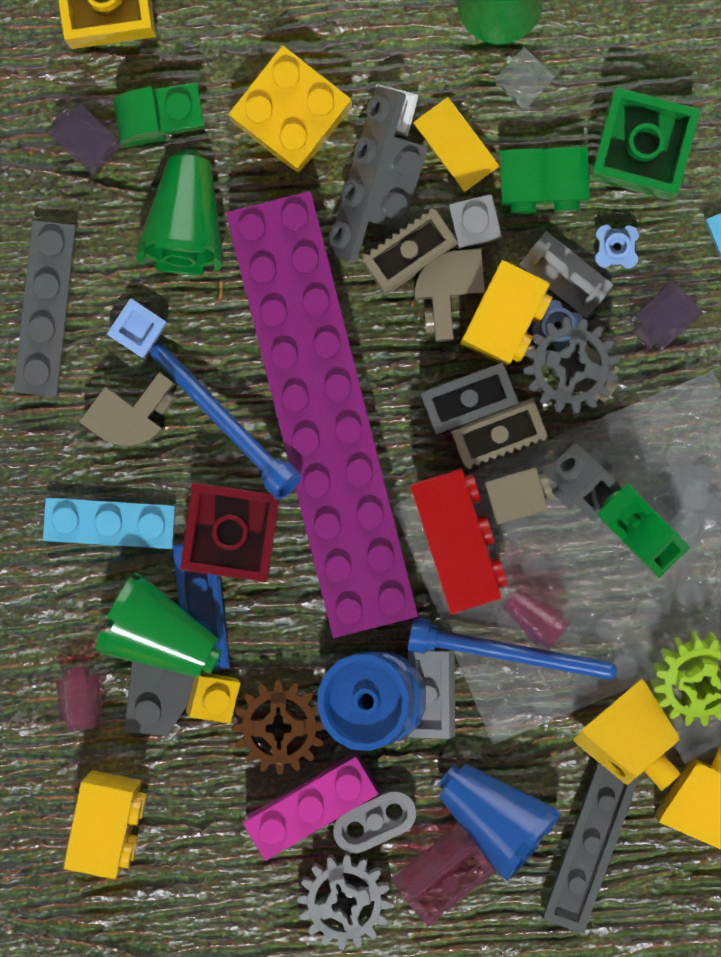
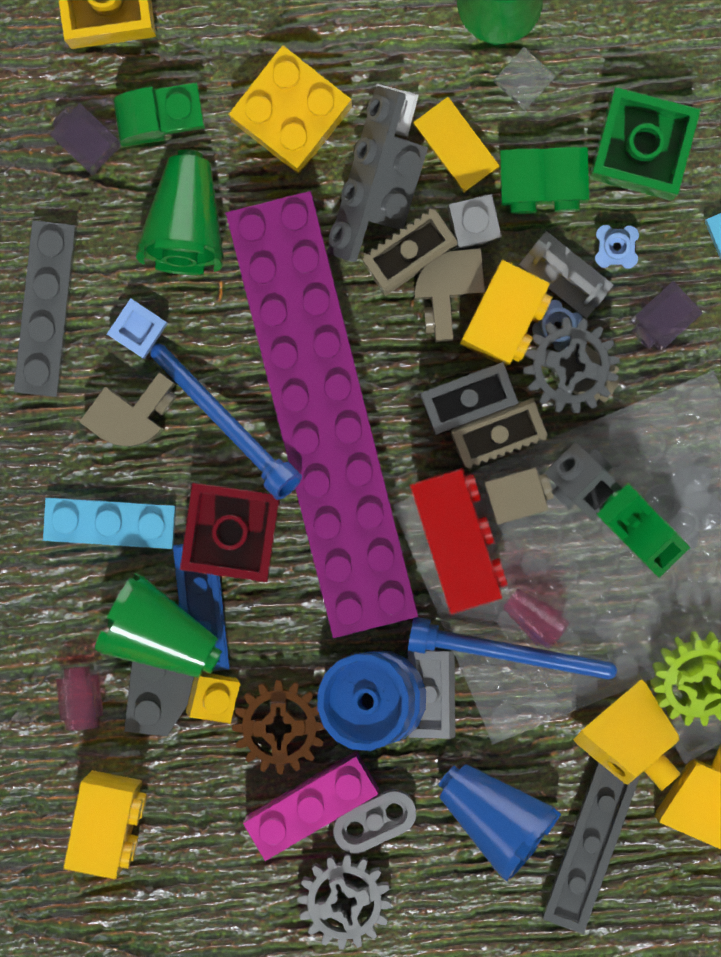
(442, 875): clear pink brick -> none

